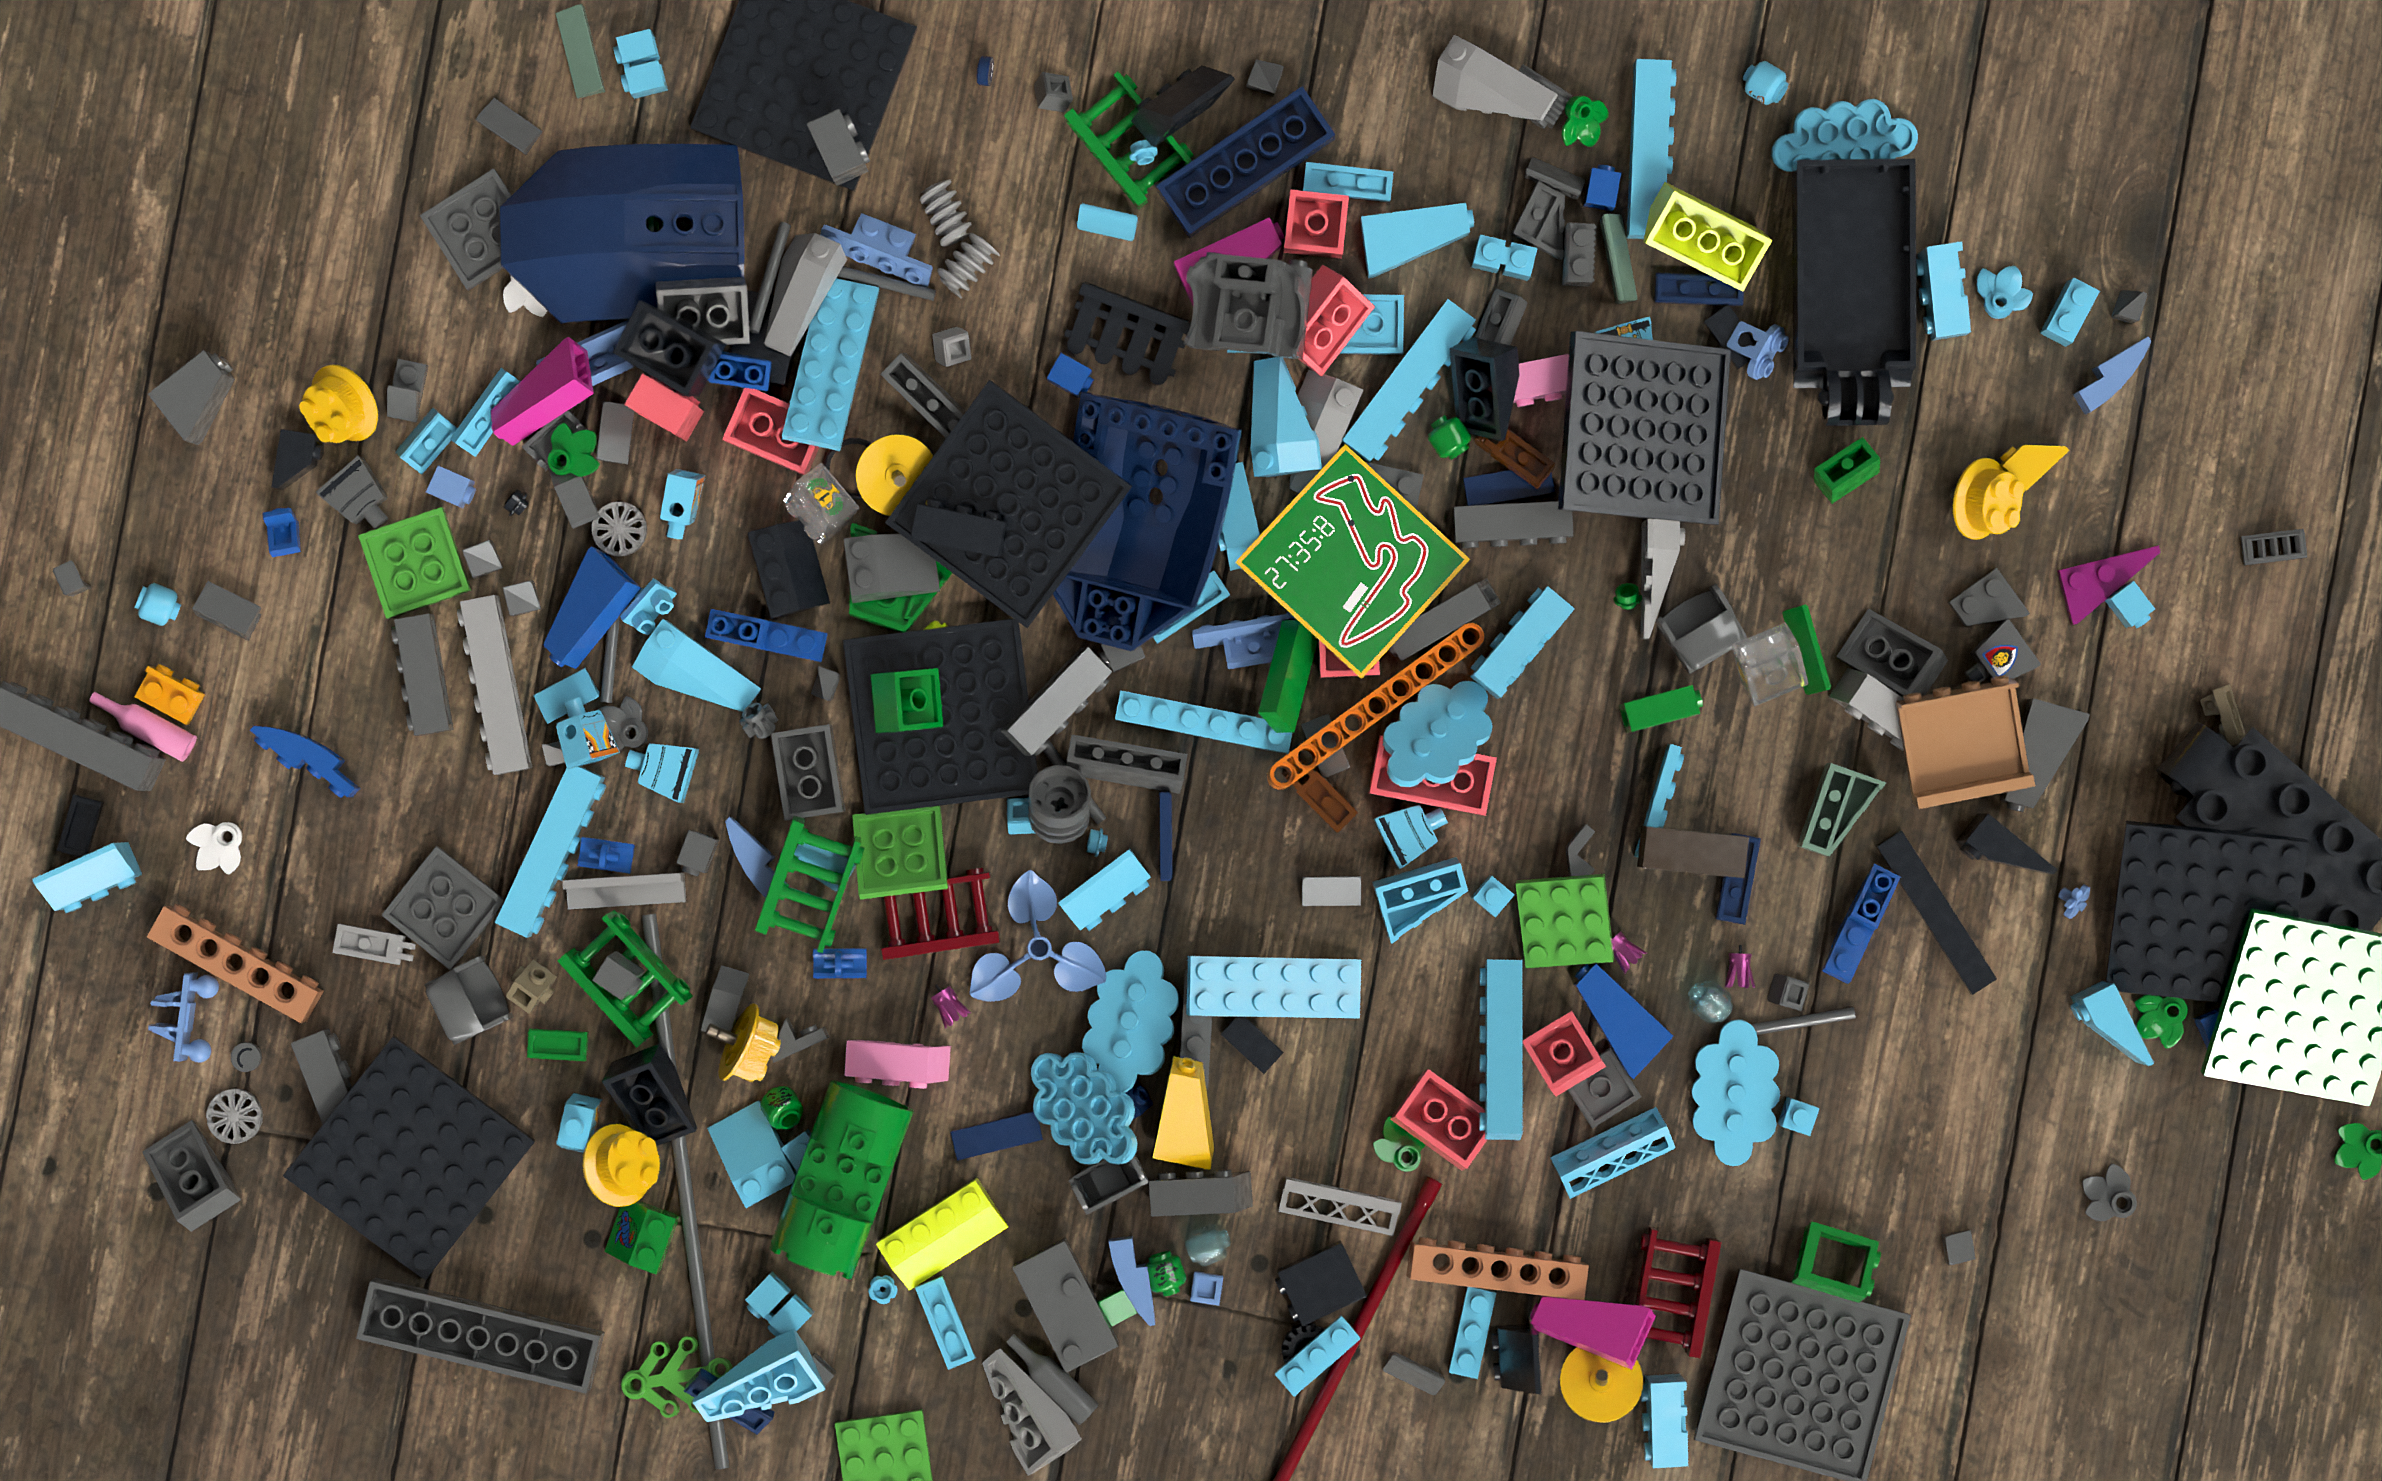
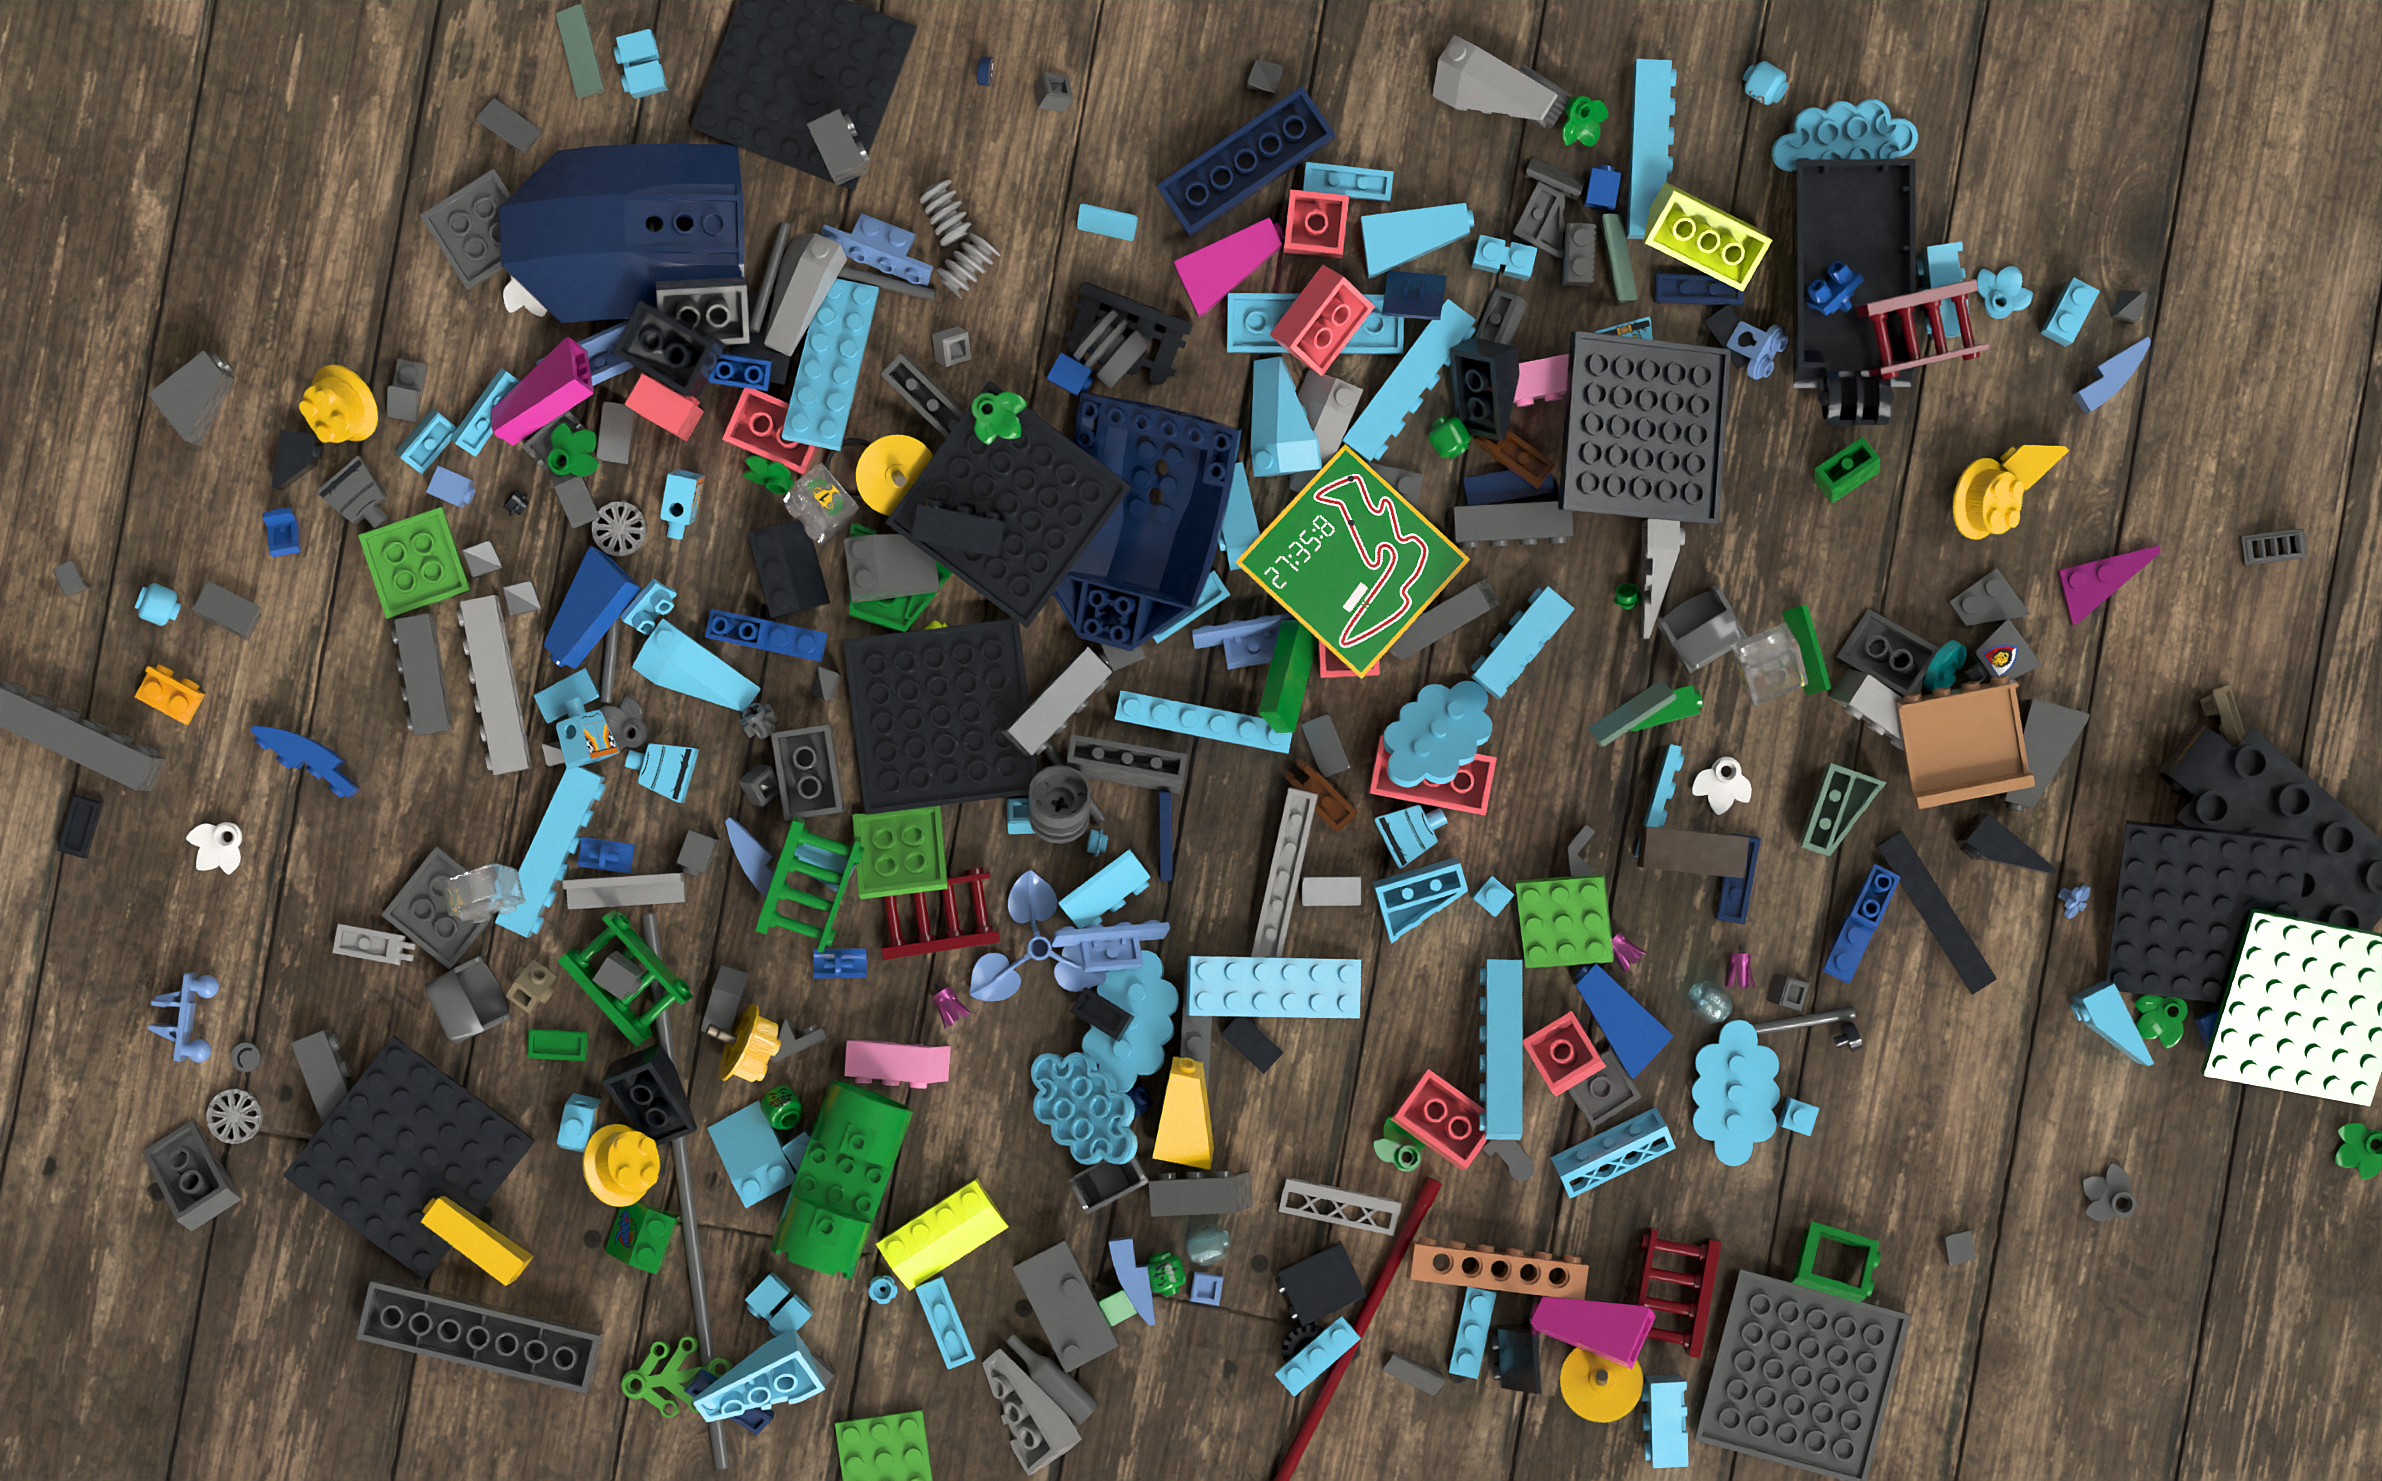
(89, 877): slope -> none
(149, 727): bright pink piece -> none
(167, 934): nougat brick -> none
(476, 1240): none -> yellow slope
(483, 893): none -> clear brick
(760, 785): none -> dark grey slope
(772, 474): none -> green plate
(907, 700): green slope -> none
(996, 1135): dark blue tile -> none
(1001, 418): none -> green plate
(1100, 144): green fence -> none
(1102, 1014): none -> black tile
(1111, 348): none -> dark grey wheel
(1111, 946): none -> medium blue bracket
(1143, 152): medium azure plate -> none
(1180, 103): black slope -> none
(1249, 305): dark grey piece -> none
(1284, 873): none -> light grey plate
(1388, 699): orange beam -> none
(1414, 295): none -> dark blue piece
(1517, 1161): none -> dark grey leg
(1632, 713): none -> sand green slope
(1722, 789): none -> white plate
(1836, 291): none -> blue hips
(1849, 1037): none -> black tile
(1904, 307): none -> dark red fence
(1944, 664): none -> teal tile
(2130, 605): medium azure brick -> none

